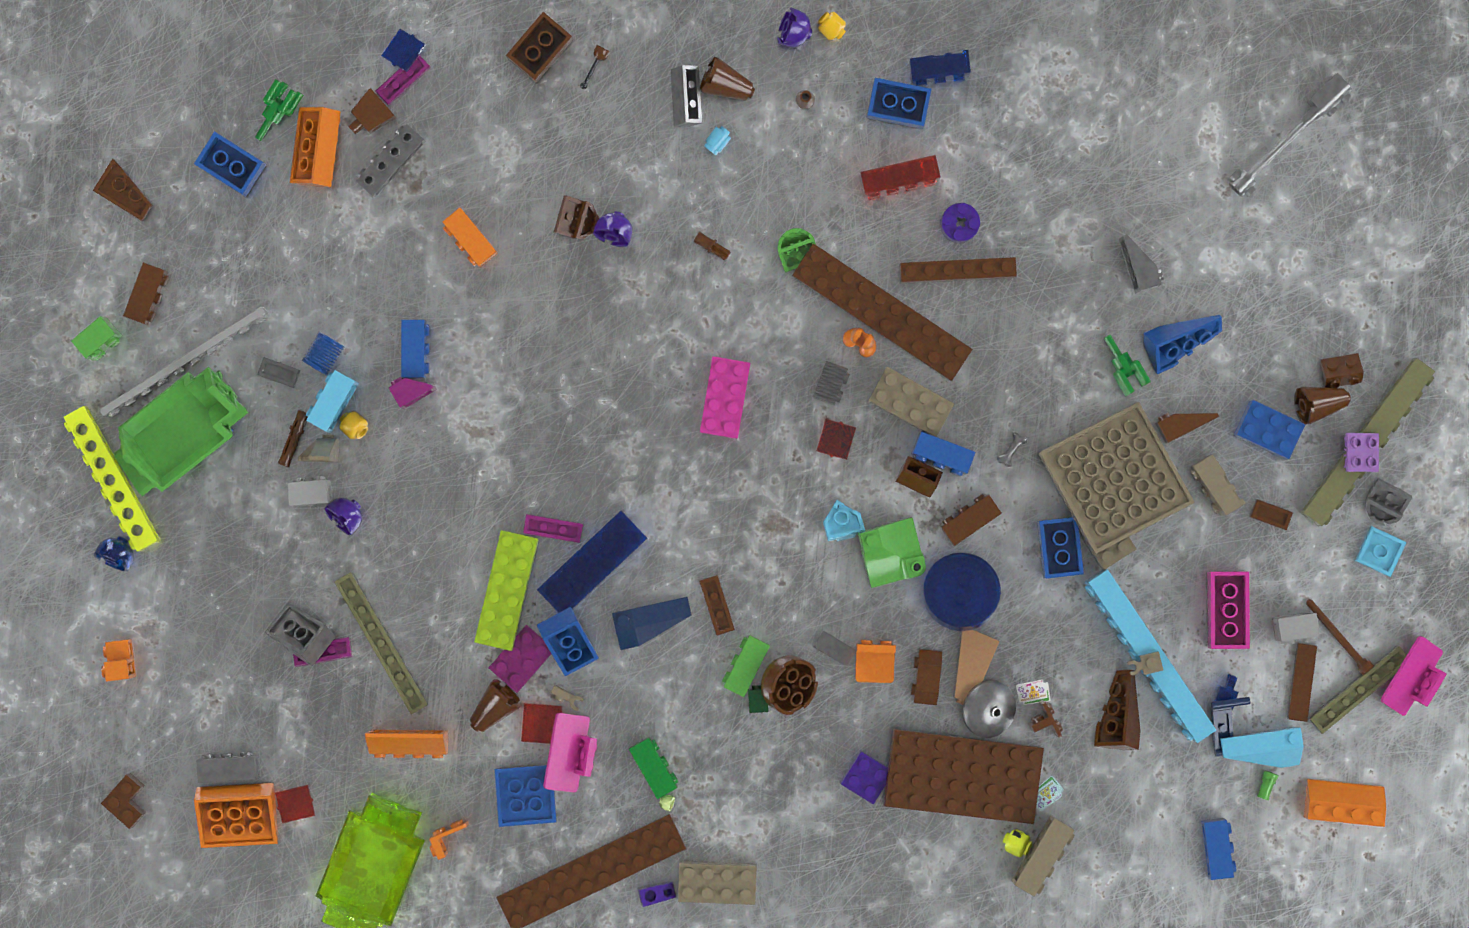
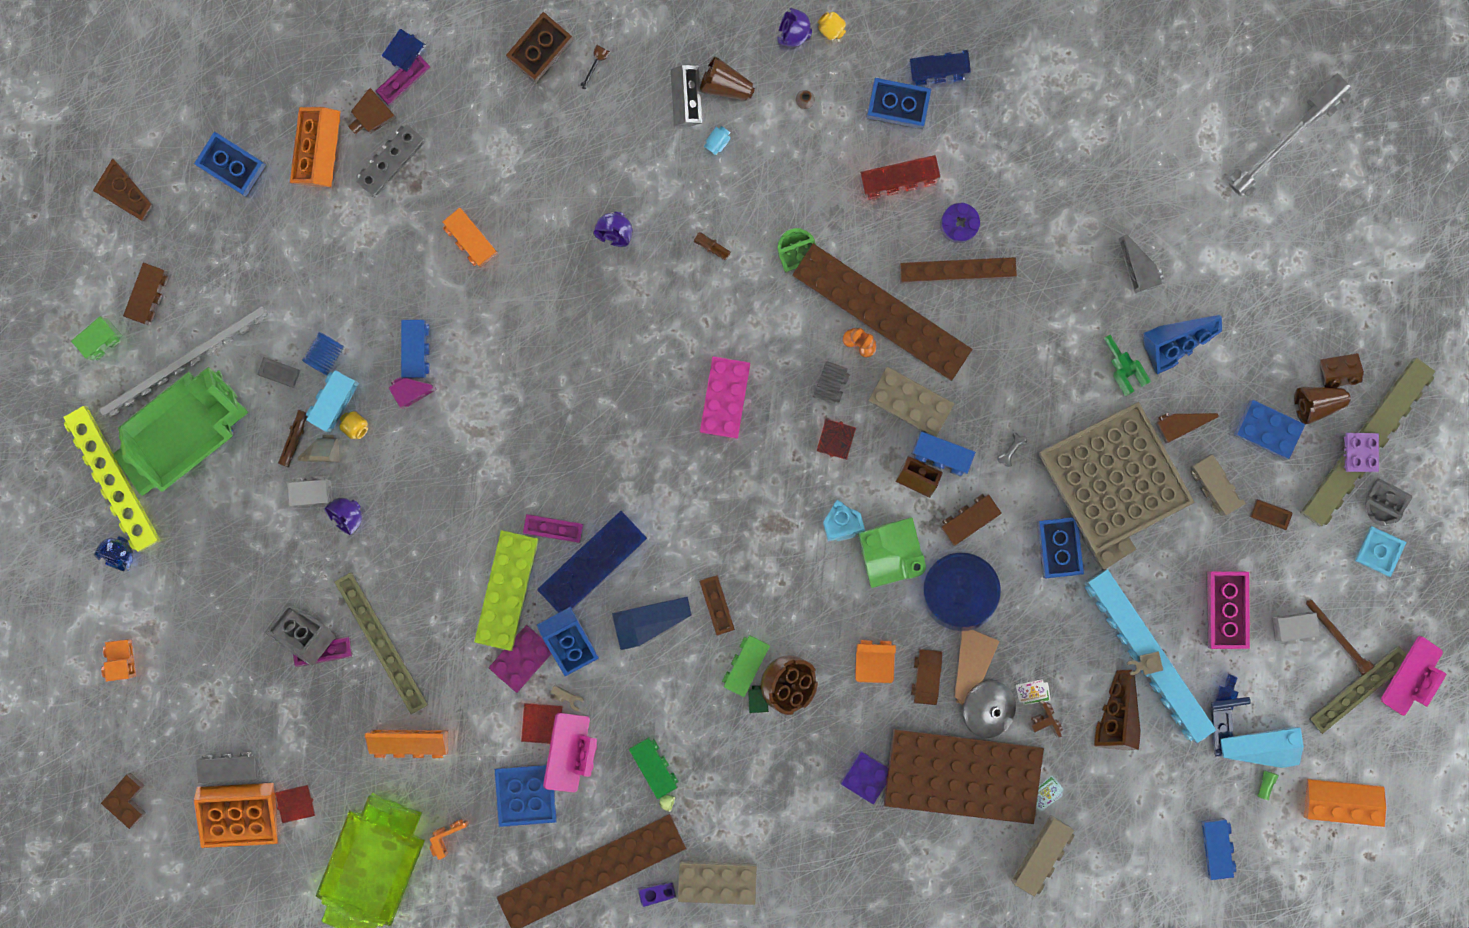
(276, 107): green plant -> none
(494, 706): reddish brown cone -> none
(576, 218): reddish brown slope -> none
(835, 648): flat silver slope -> none
(1017, 843): neon yellow head -> none
(1302, 682): reddish brown tile -> none

